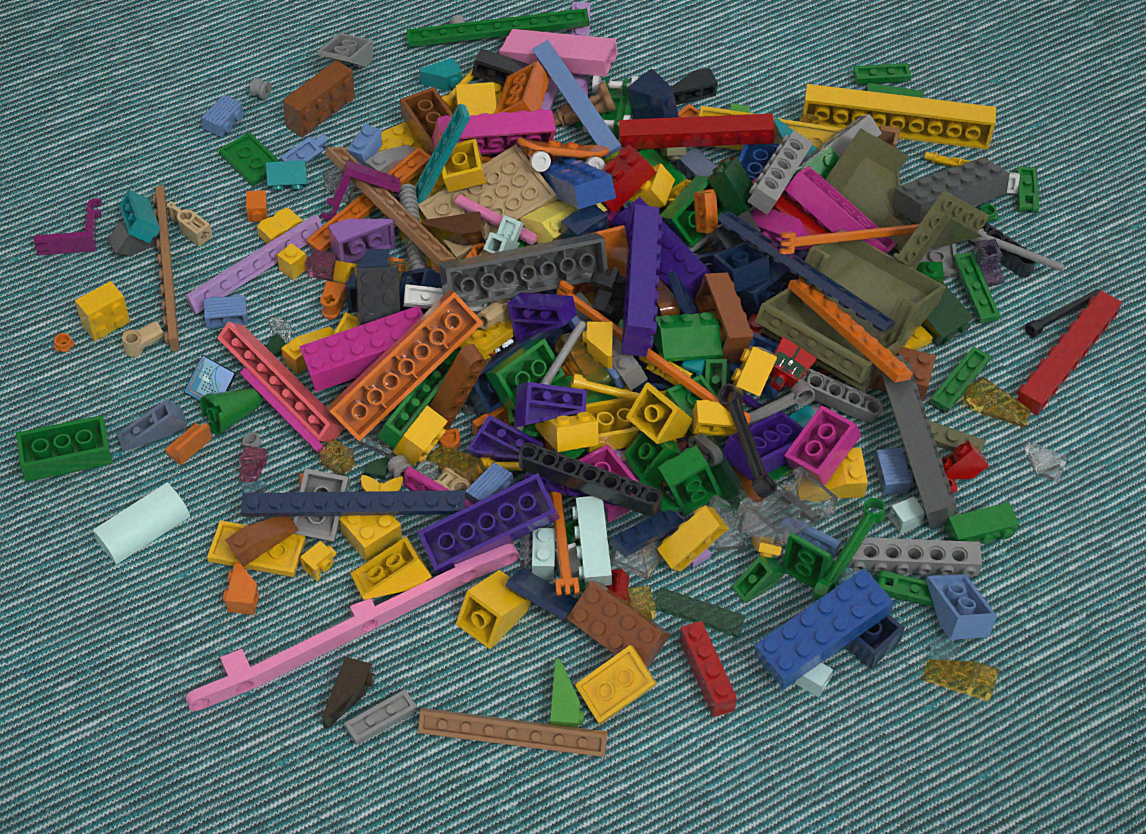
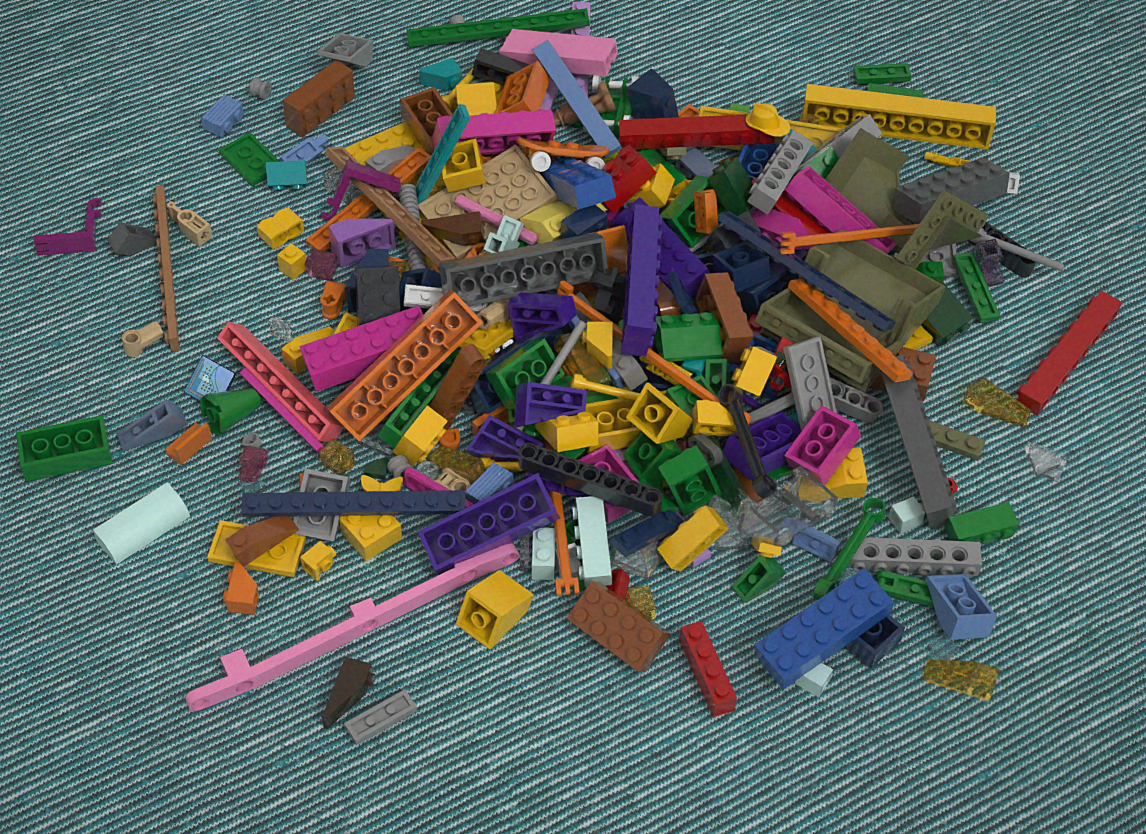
(63, 342): orange plate -> none
(102, 311): yellow brick -> none
(139, 216): teal brick -> none
(224, 310): medium blue brick -> none
(252, 265): lavender plate -> none
(256, 205): orange brick -> none
(275, 345): dark green tile -> none
(343, 271): yellow panel -> none
(365, 144): medium blue brick -> none
(391, 571): yellow slope -> none
(512, 732): medium nougat plate -> none
(541, 593): dark blue tile -> none
(565, 702): bright green slope -> none
(615, 684): yellow plate -> none
(695, 86): black slope -> none
(697, 610): clear green tile -> none
(766, 119): none -> yellow piece
(806, 561): green slope -> none
(809, 378): none -> light grey tile
(889, 135): medium nougat panel -> none
(893, 471): medium blue brick -> none
(960, 379): green plate -> none
(964, 462): red slope -> none
(991, 211): green plate -> none
(1027, 189): green plate -> none
(1036, 327): black piece -> none

